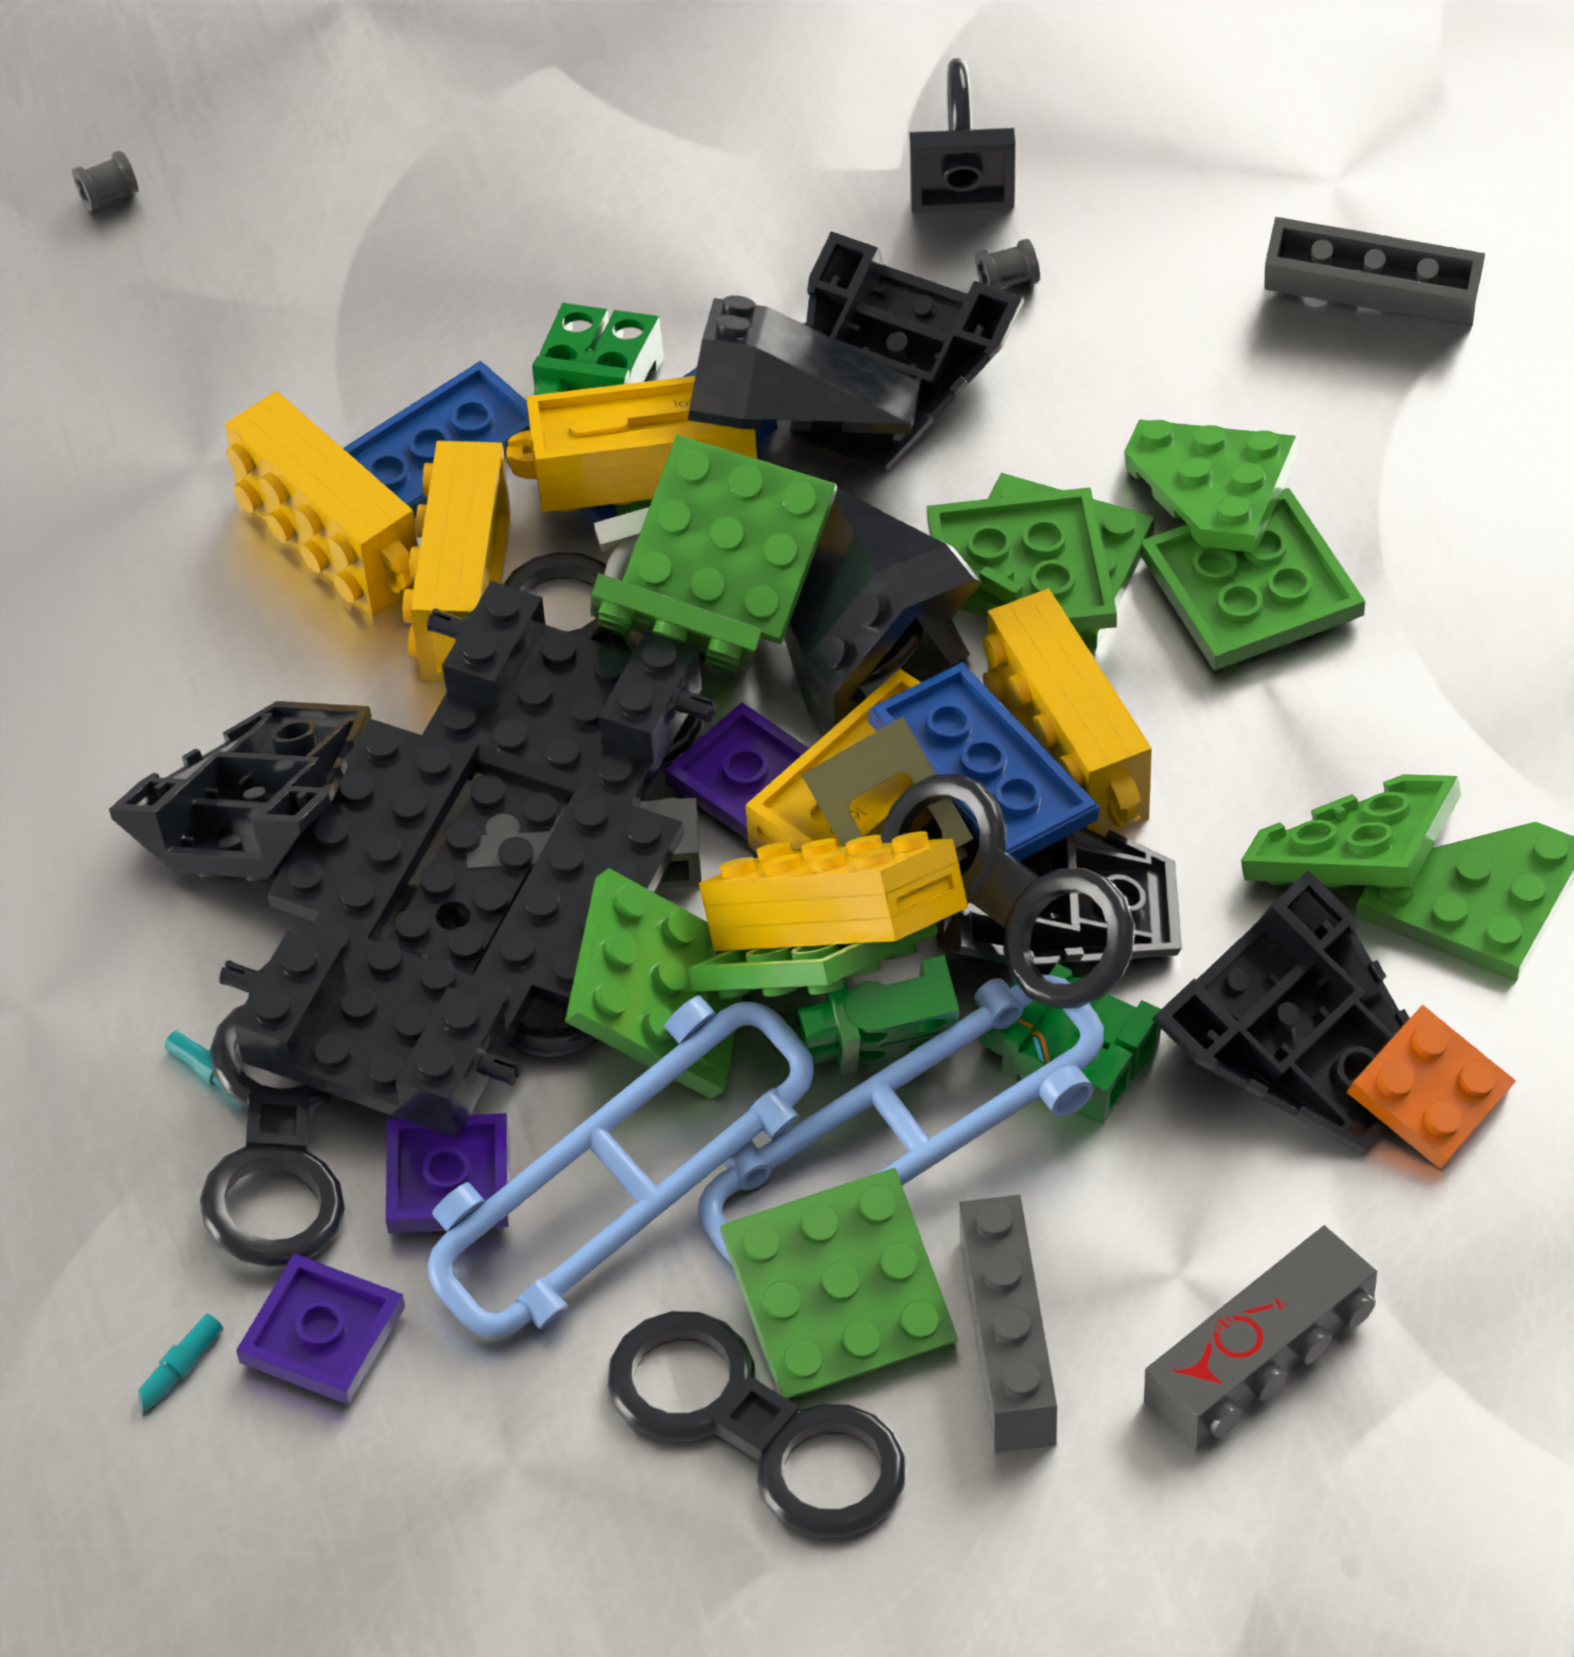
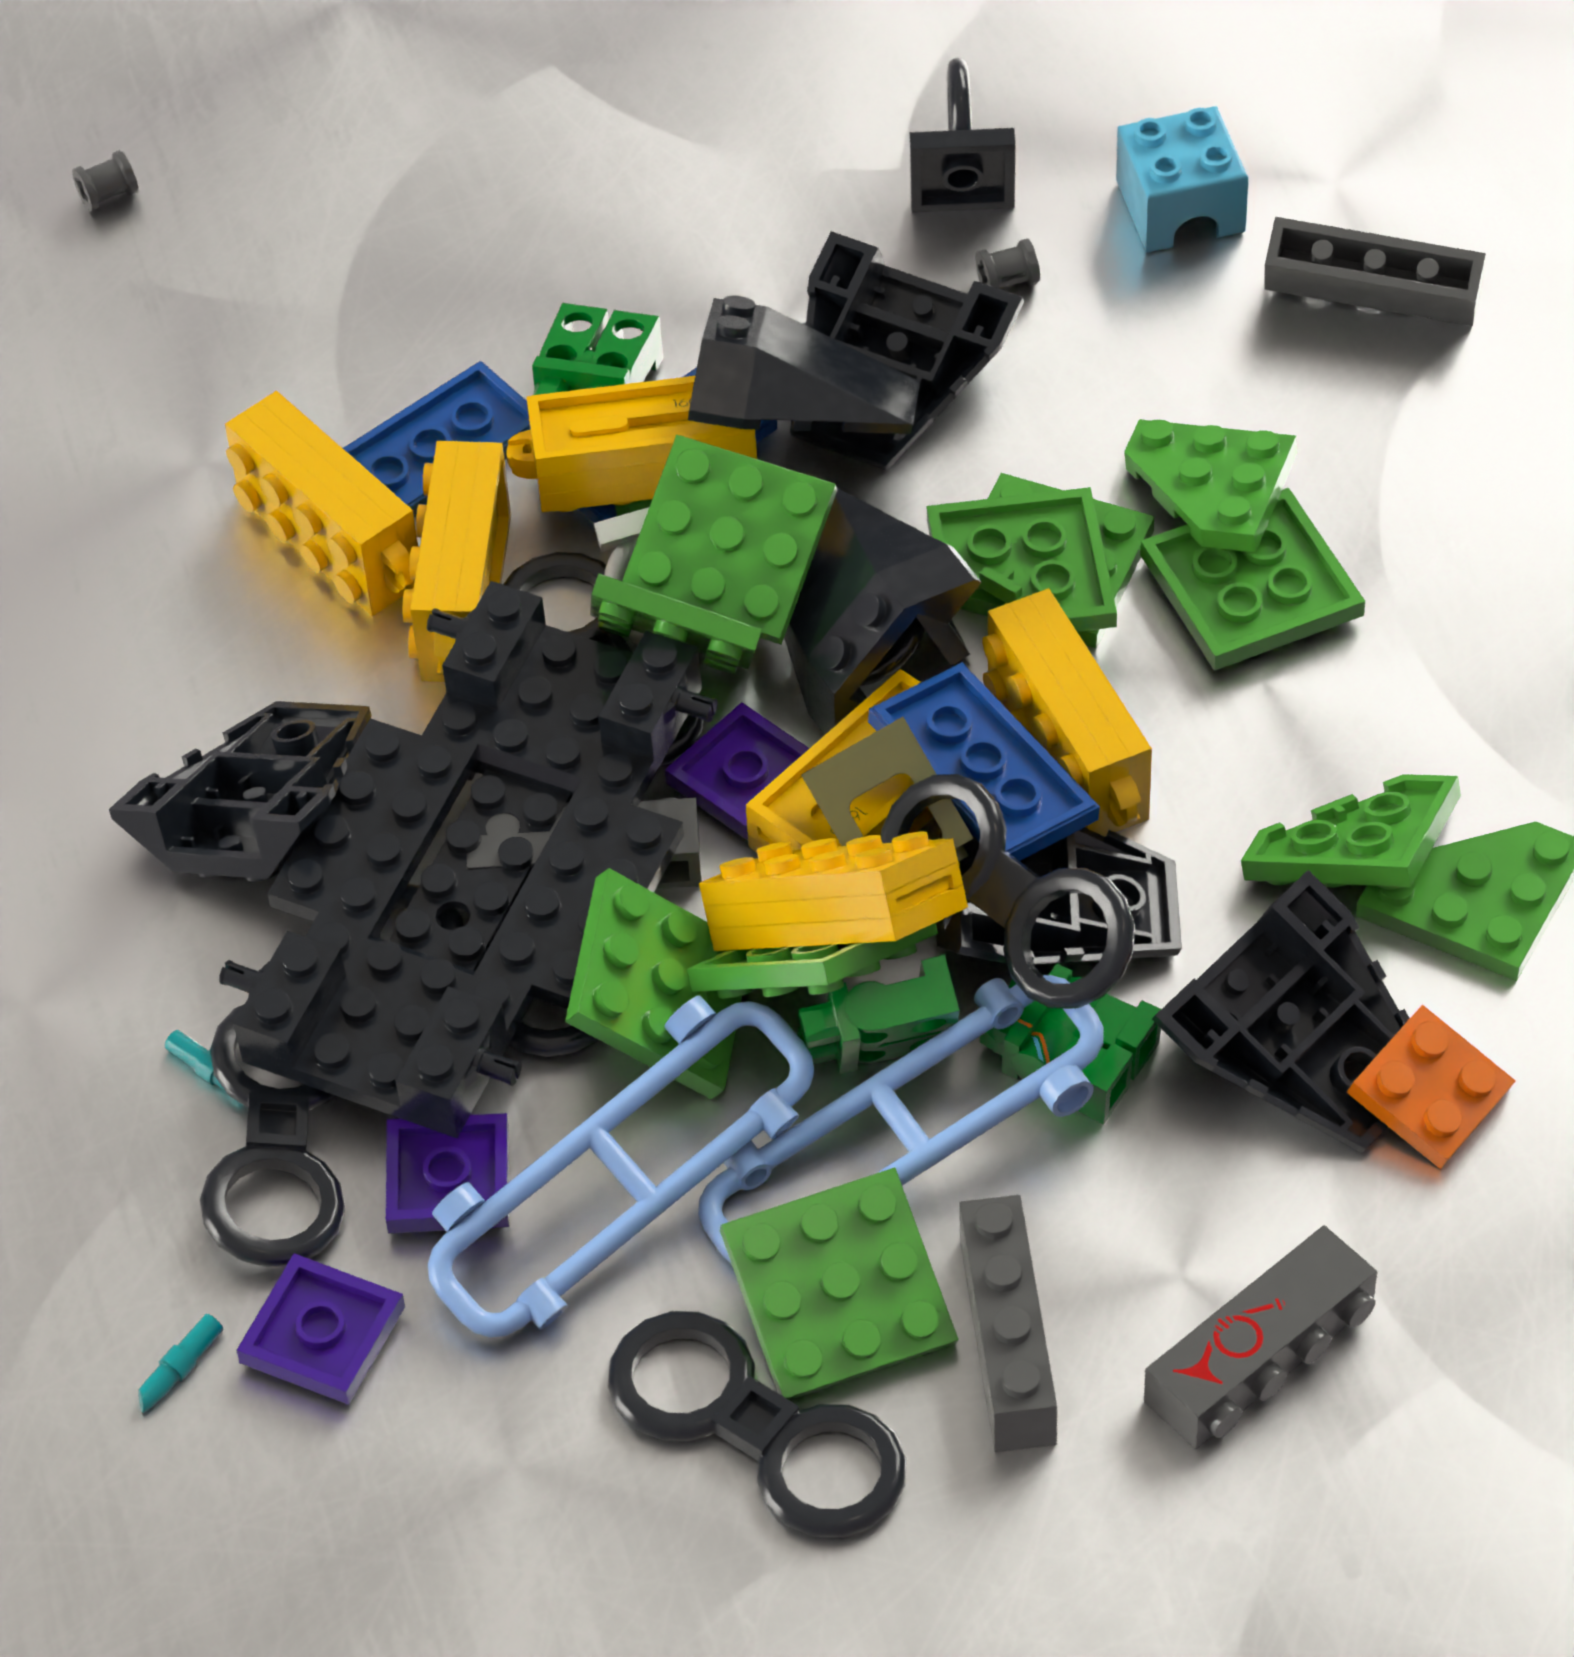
(1178, 172): none -> medium azure piece

